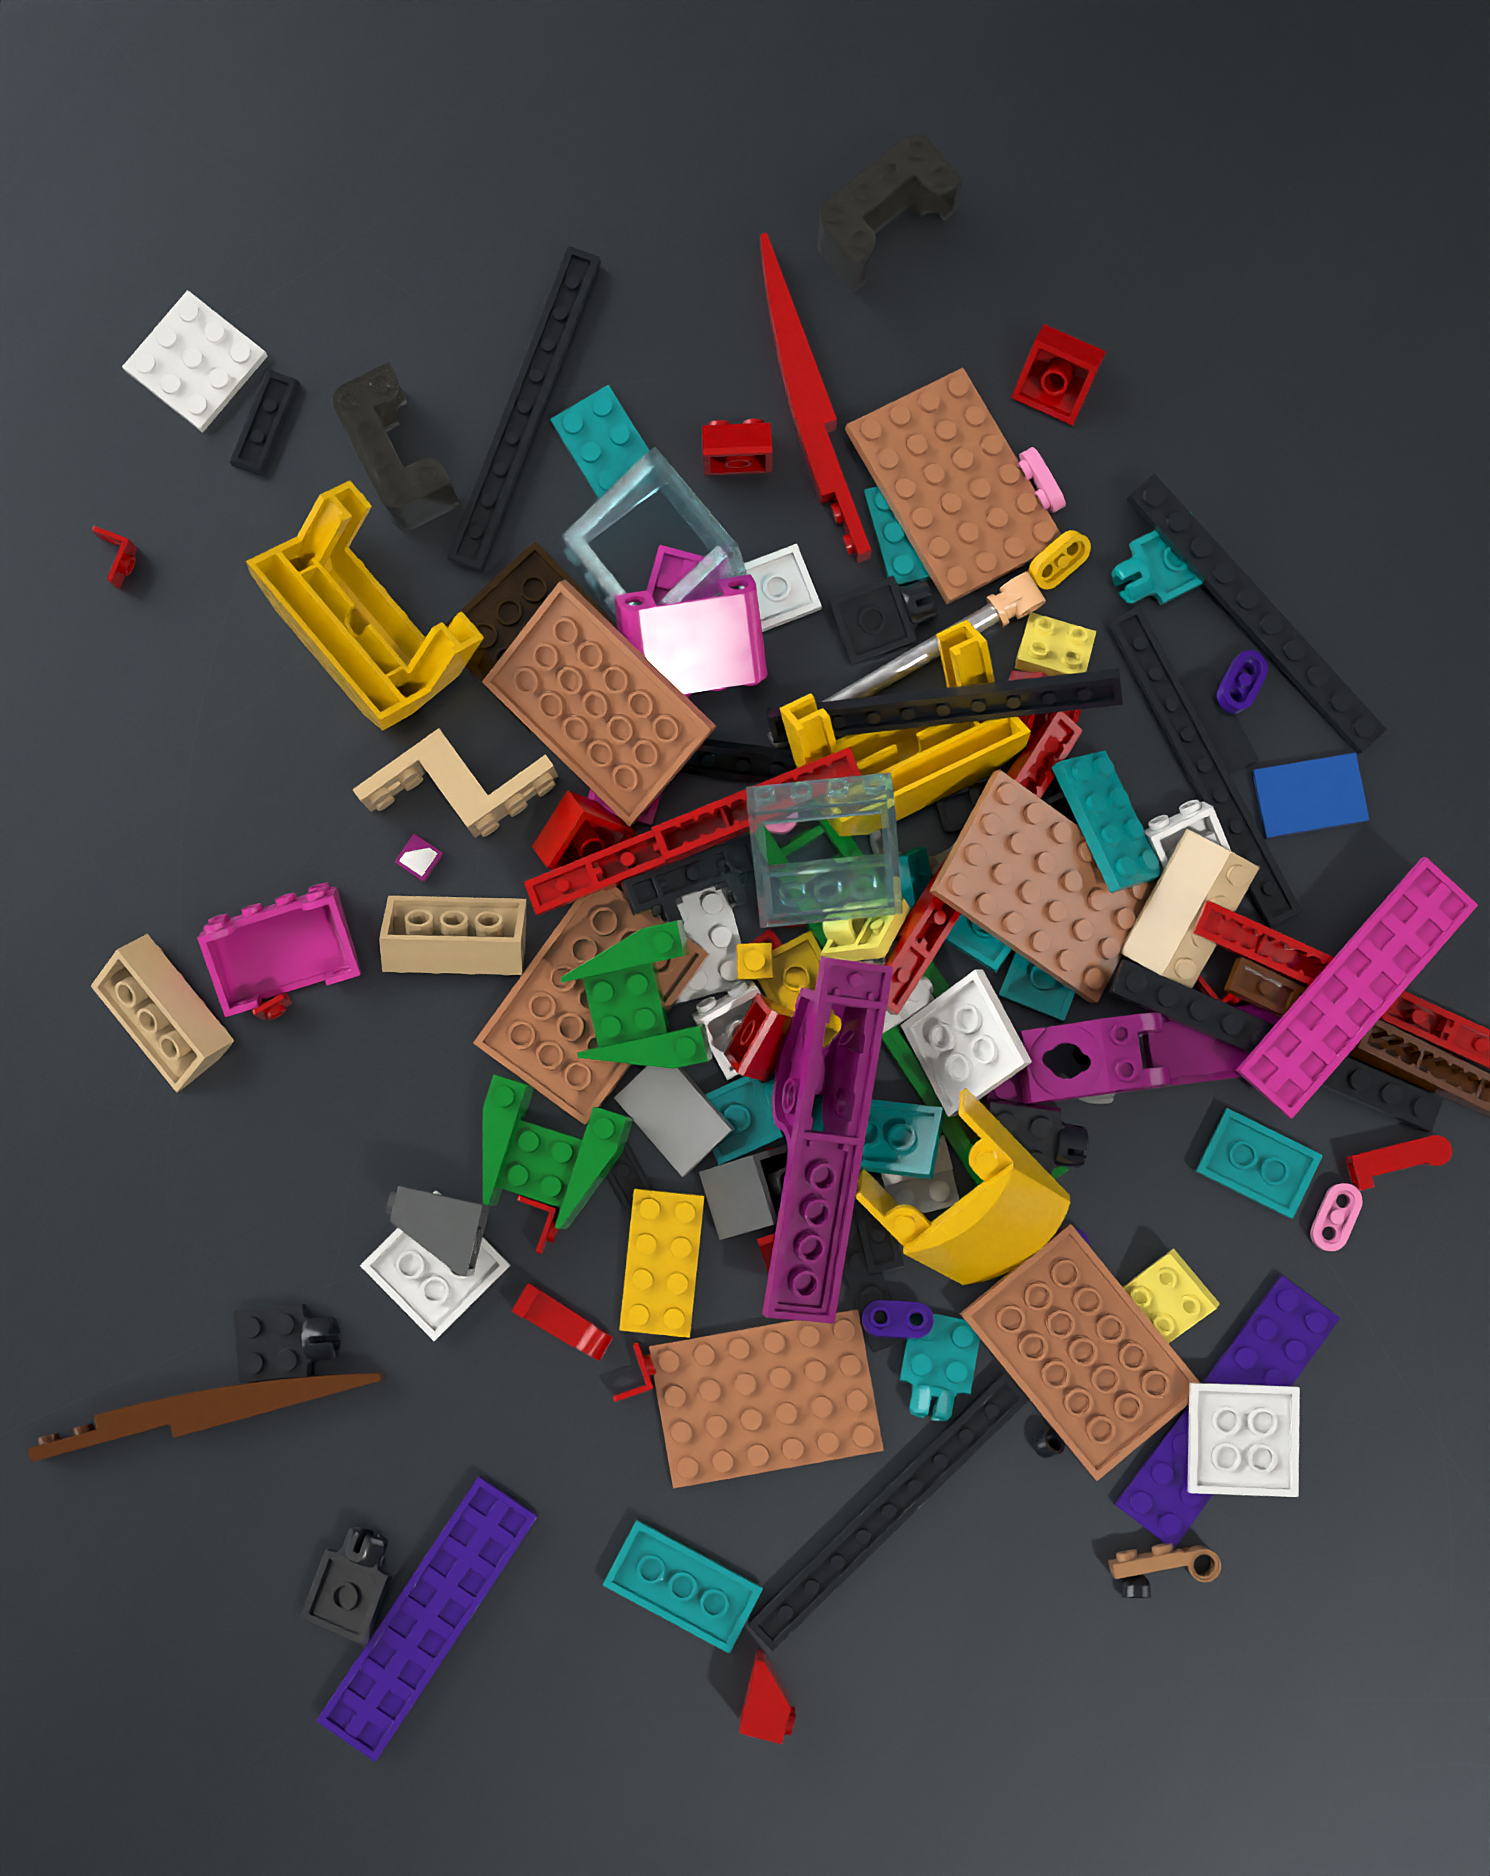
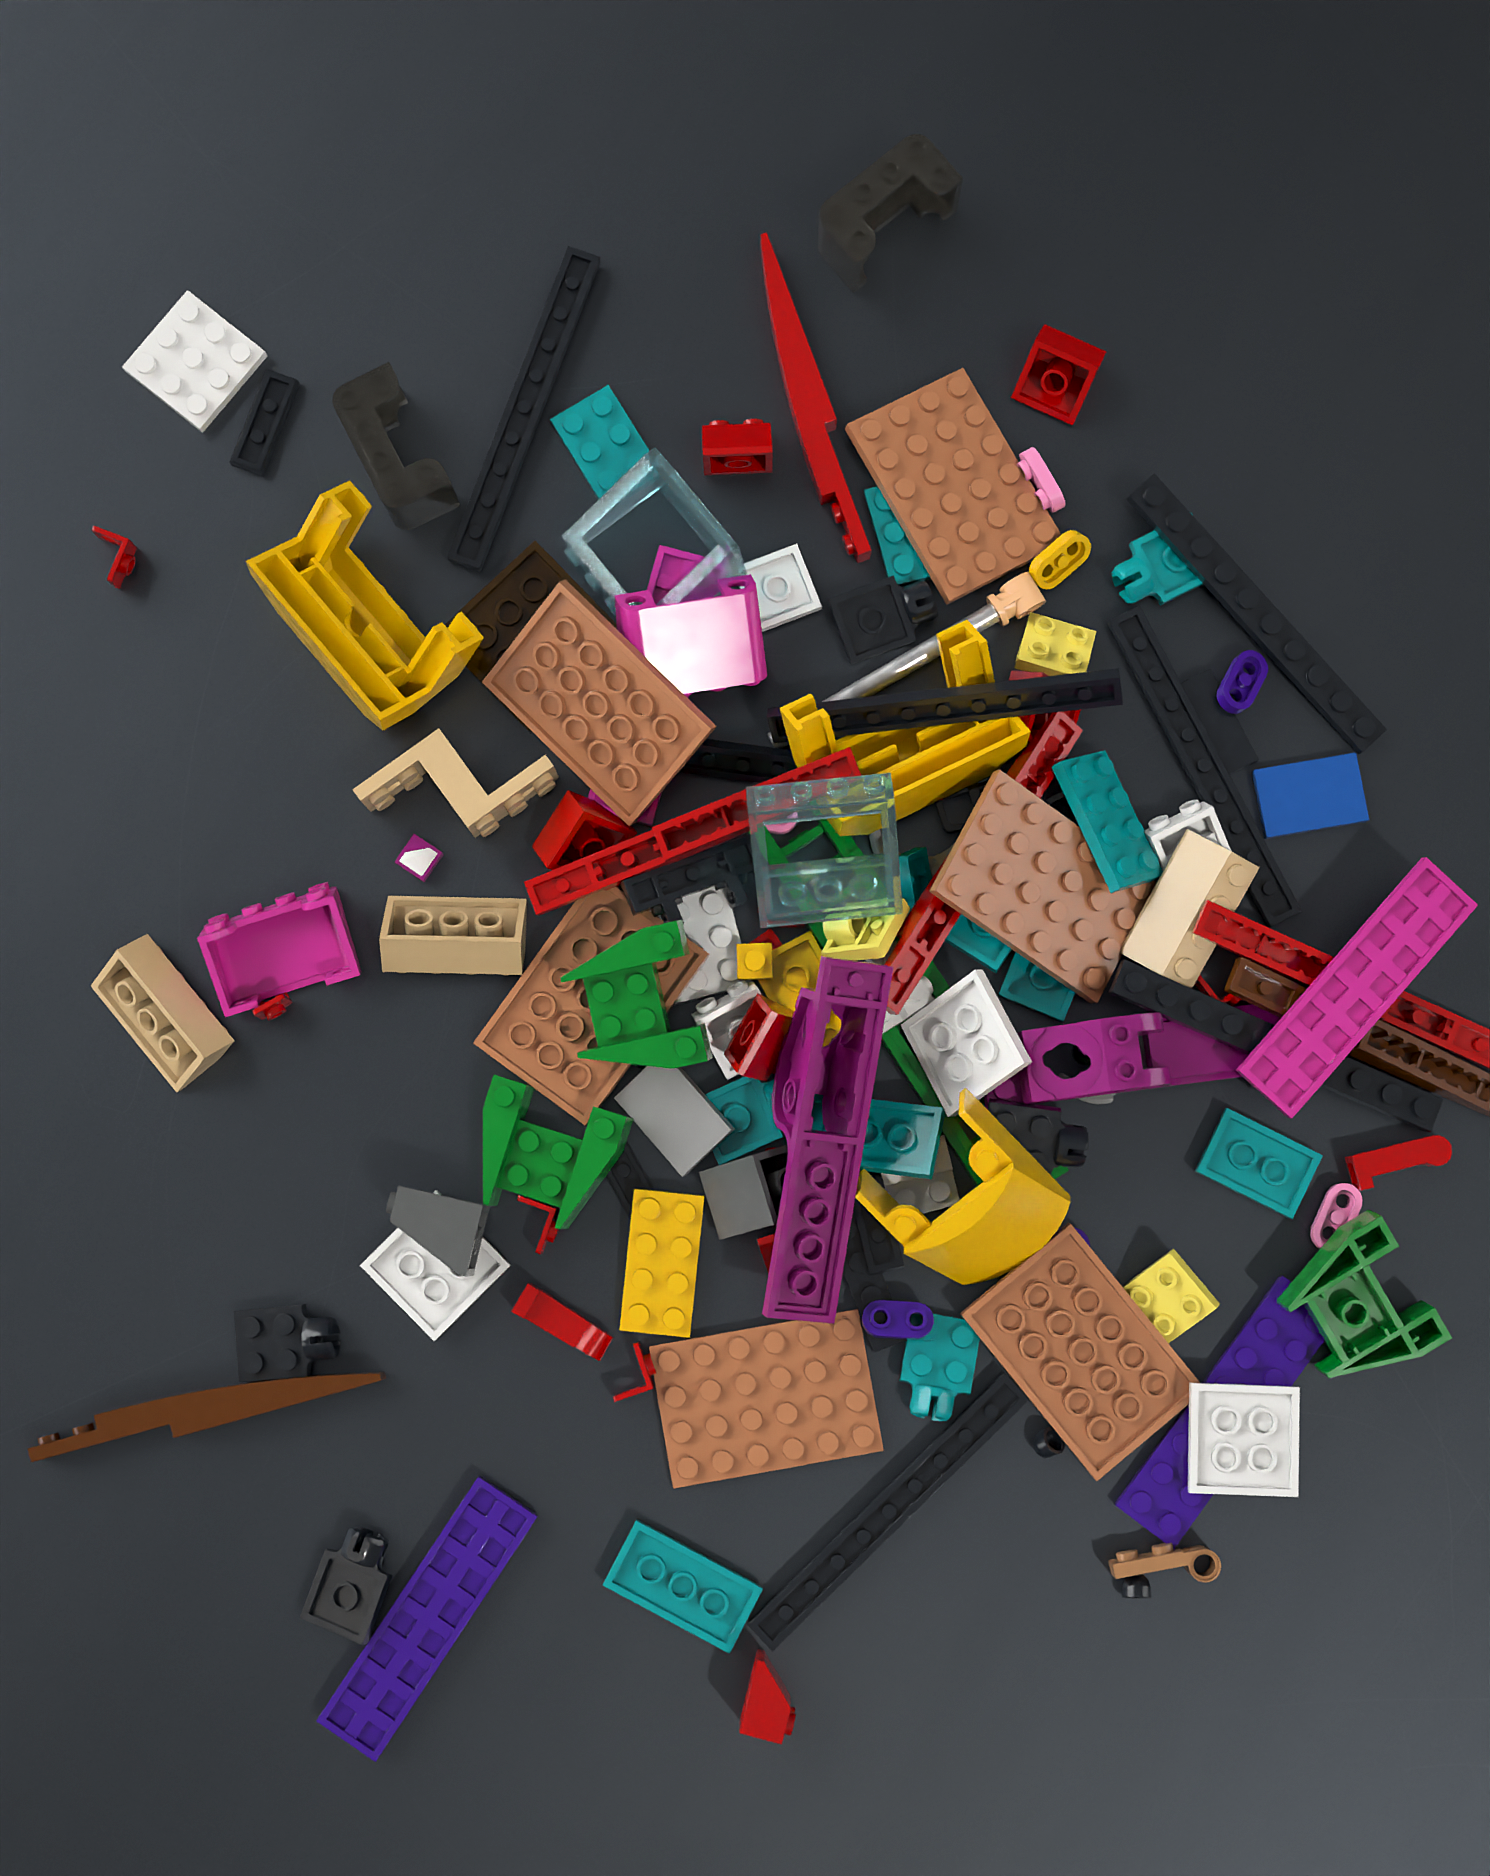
(1353, 1307): none -> green wedge

